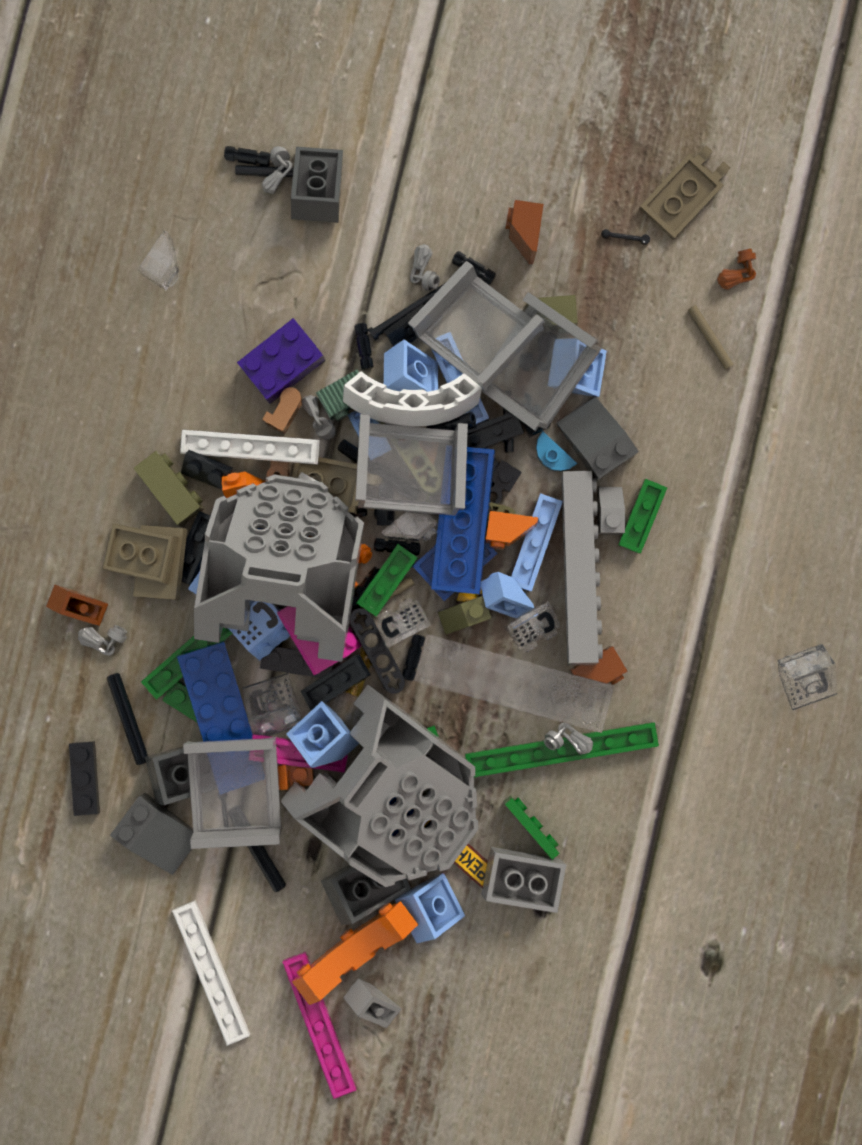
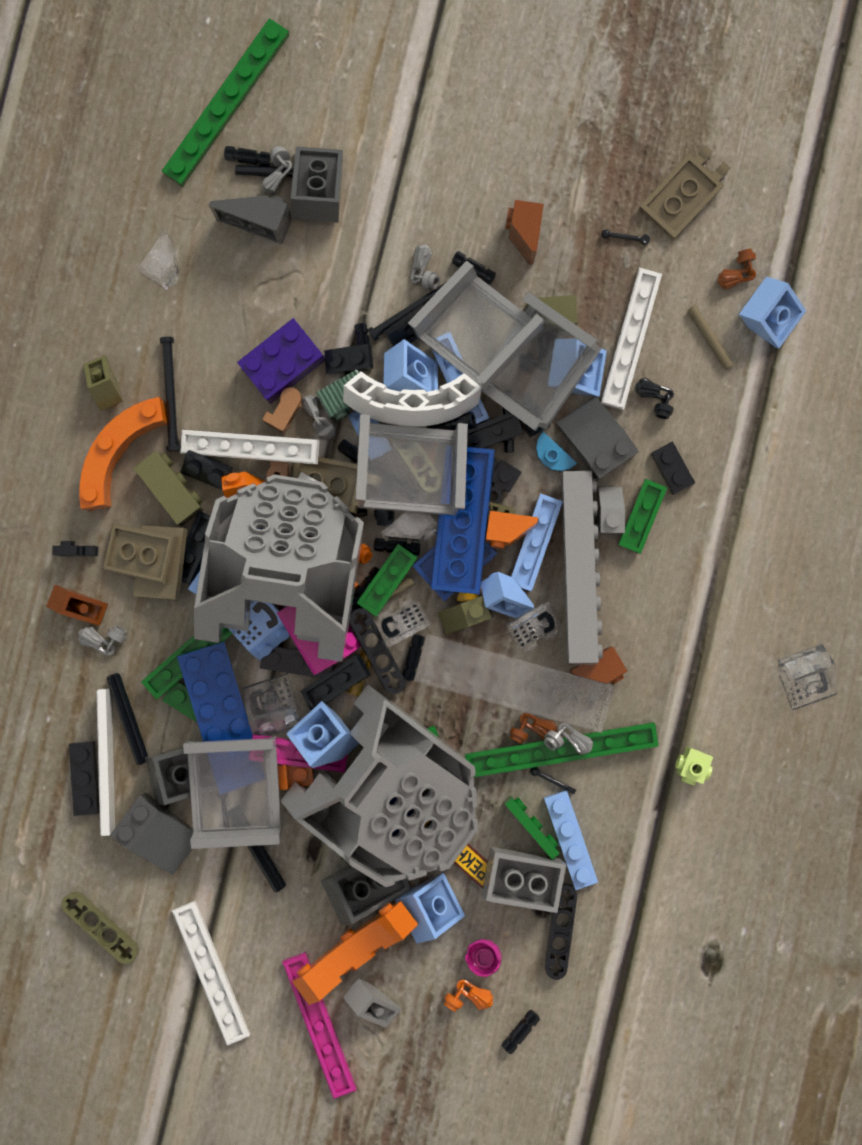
(68, 548): none -> black plate
(102, 383): none -> olive slope
(103, 924): none -> olive beam
(105, 761): none -> white tile
(110, 446): none -> orange brick
(170, 394): none -> black bar
(225, 102): none -> green plate
(256, 215): none -> dark grey slope
(348, 359): none -> black plate
(480, 997): none -> orange piece
(483, 957): none -> dark pink hair
(521, 1031): none -> black axle
(535, 771): none -> black hinge
(539, 726): none -> dark orange piece
(561, 931): none -> black beam
(570, 839): none -> light blue plate
(631, 339): none -> white tile
(647, 388): none -> black piece
(672, 468): none -> black plate
(702, 766): none -> yellowish green brick
(773, 311): none -> light blue slope

